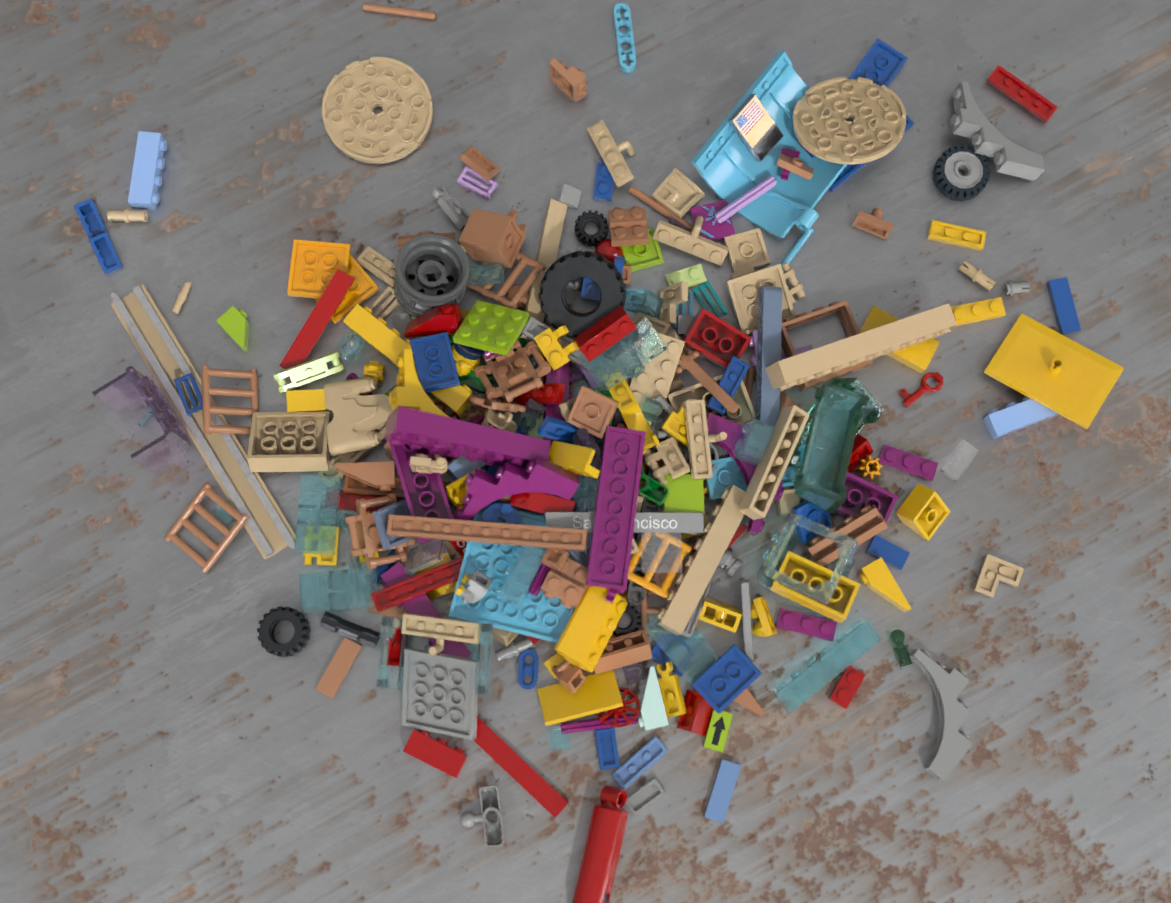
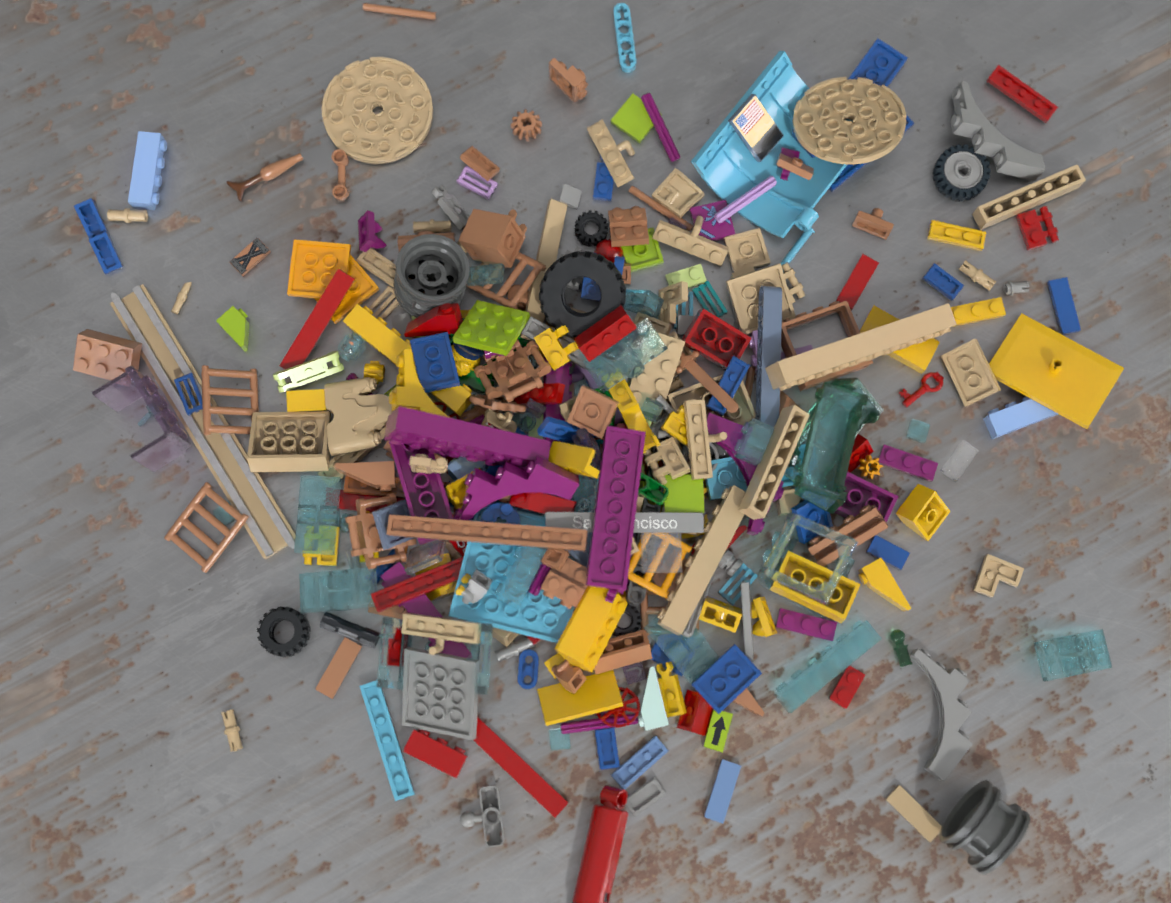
(105, 354): none -> nougat brick
(232, 730): none -> tan pin
(250, 256): none -> tile
(266, 173): none -> nougat piece
(341, 159): none -> nougat bar
(366, 229): none -> magenta tile
(387, 741): none -> medium azure plate
(434, 226): none -> tan pin
(524, 119): none -> nougat gear
(633, 119): none -> lime tile
(660, 127): none -> magenta axle
(748, 572): none -> medium azure tile
(857, 281): none -> red tile
(914, 813): none -> tan tile
(918, 431): none -> clear light blue tile
(943, 282): none -> blue plate
(970, 372): none -> tan plate
(984, 827): none -> dark grey wheel
(1028, 197): none -> tan brick
(1031, 228): none -> red plate
(1072, 655): none -> clear light blue plate

